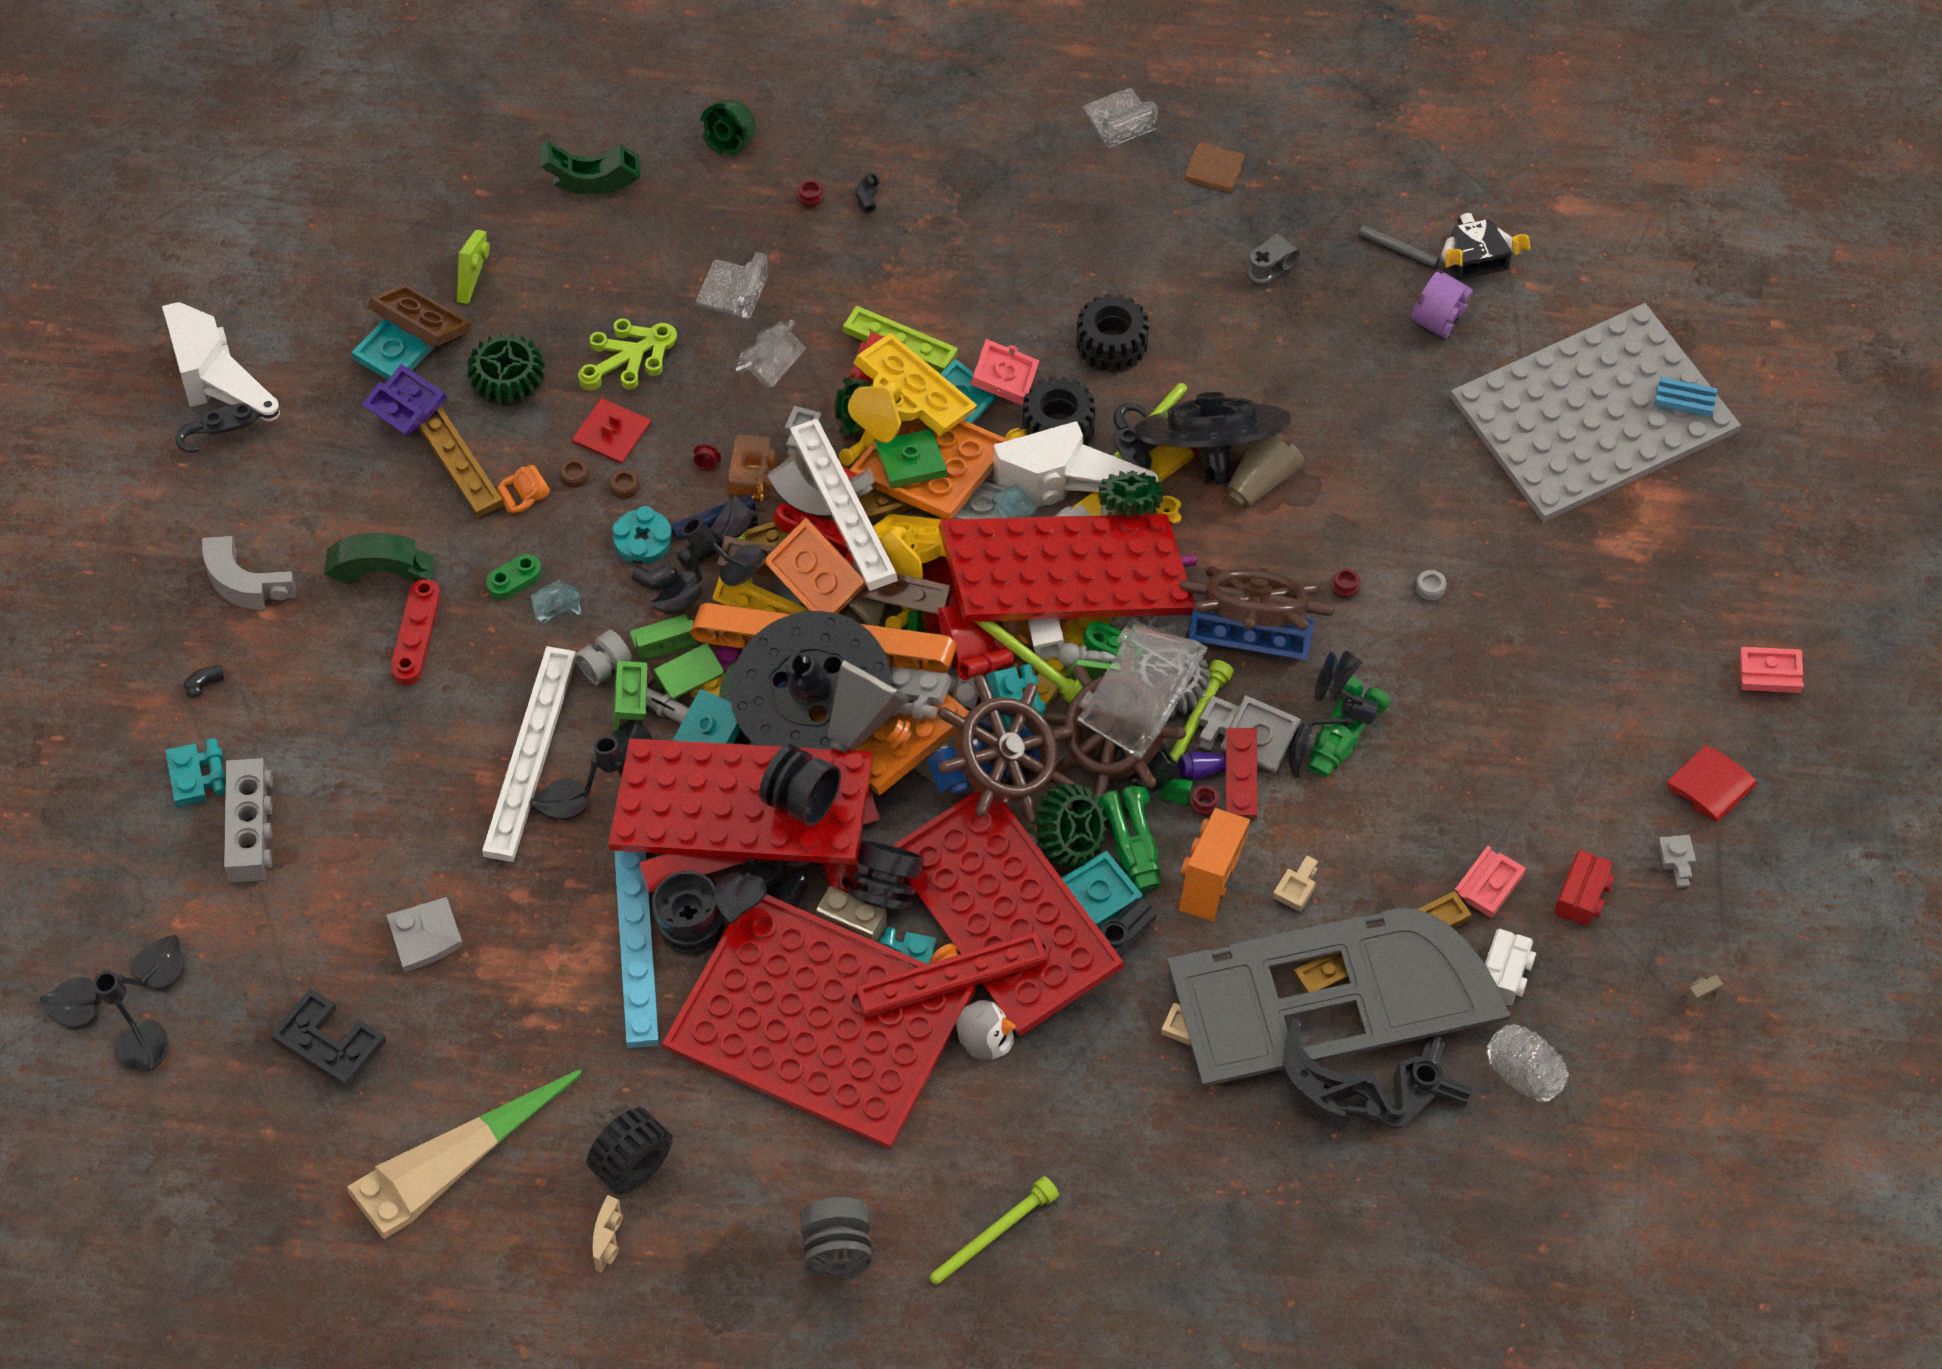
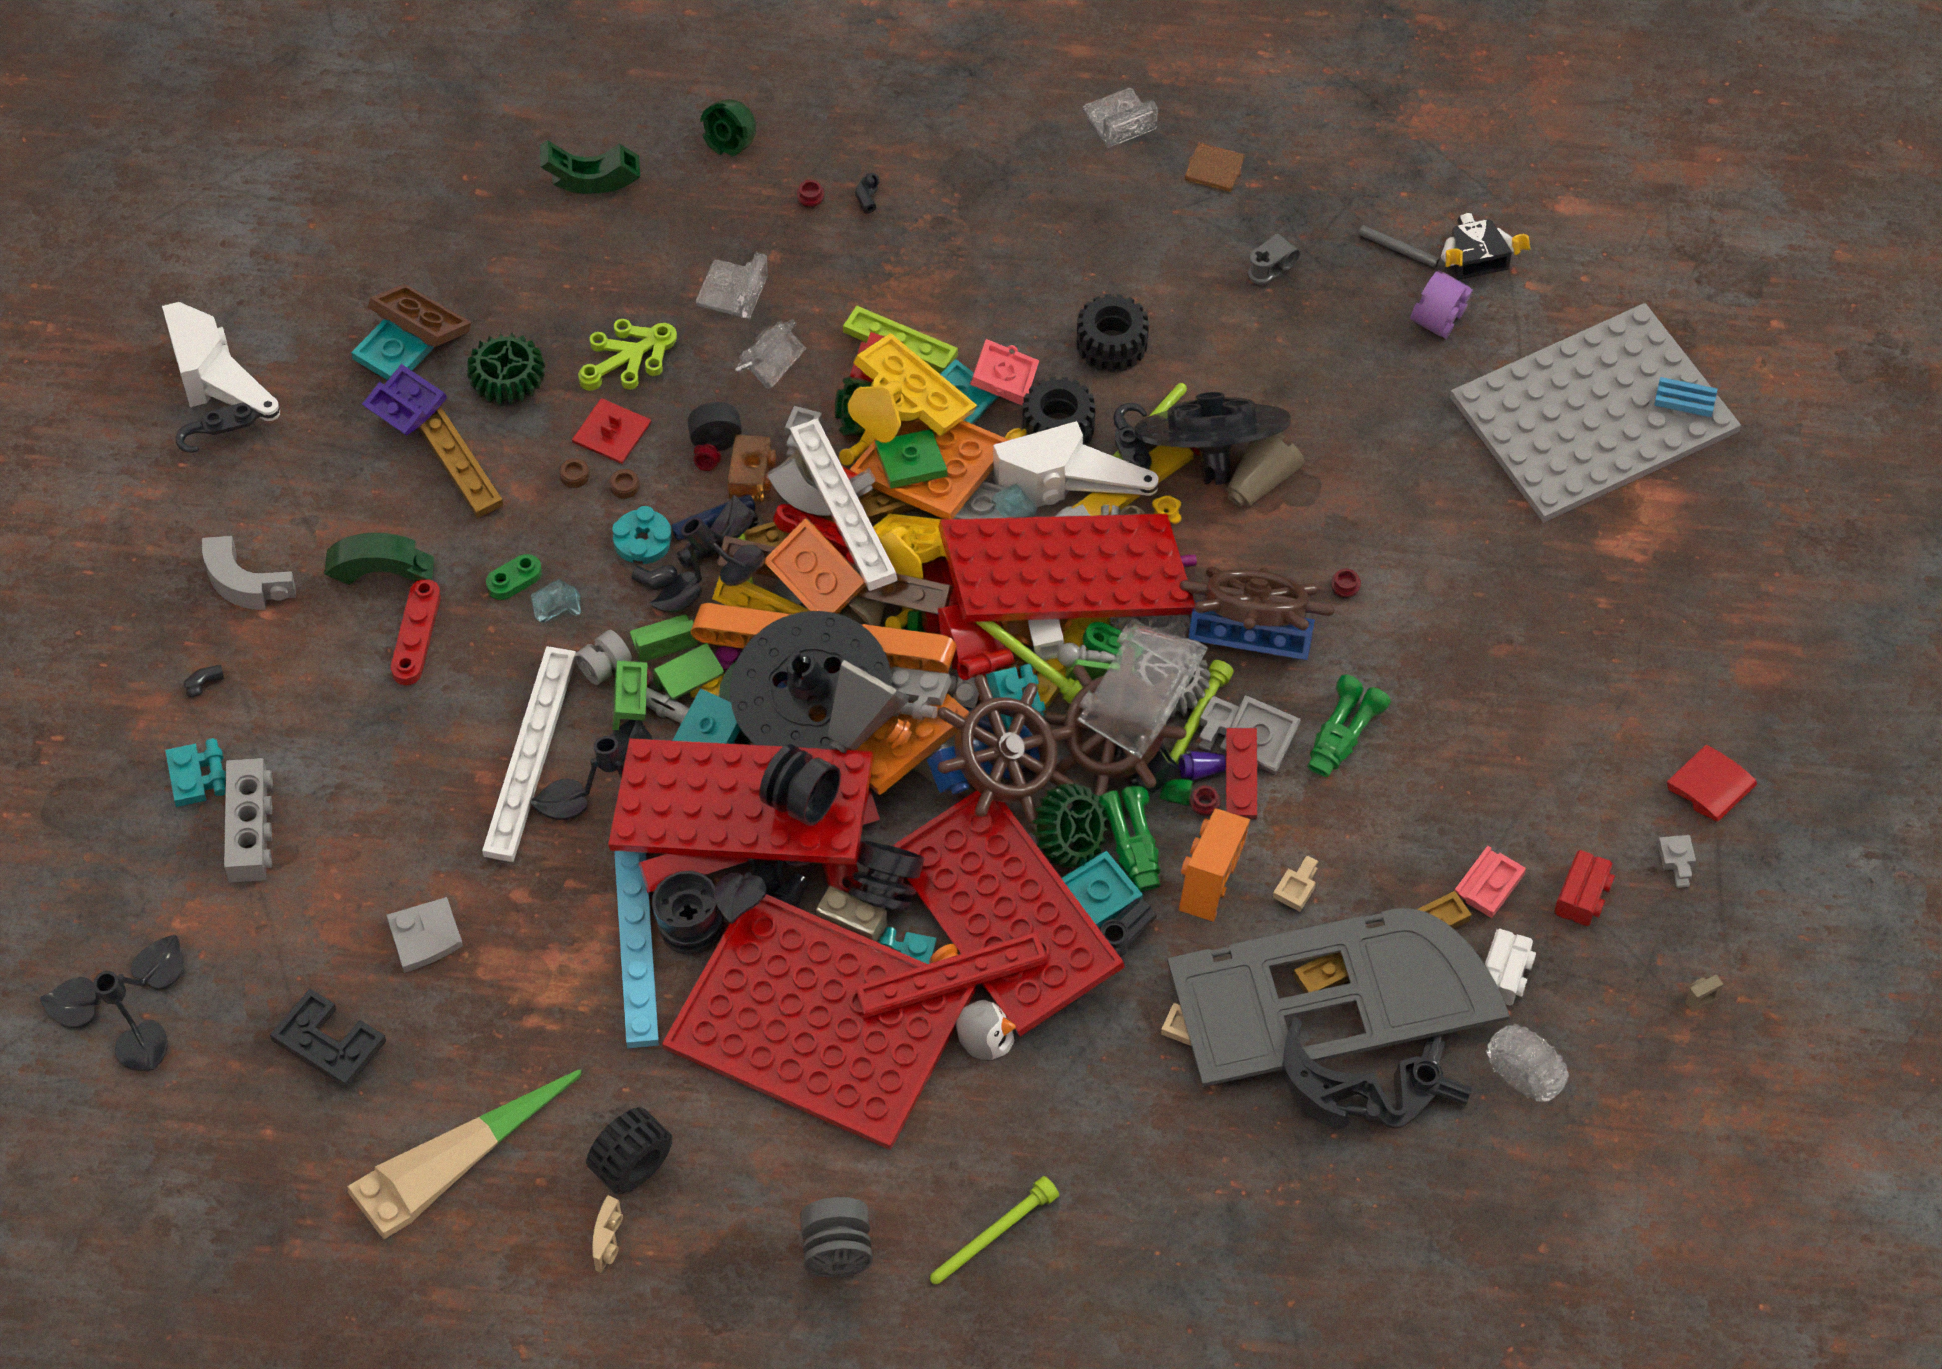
(470, 264): lime wing -> none
(529, 486): orange piece -> none
(714, 424): none -> black tyre
(1130, 493): dark green gear -> none
(1353, 706): black plant -> none
(1431, 585): light grey tile -> none
(1771, 669): coral plate -> none

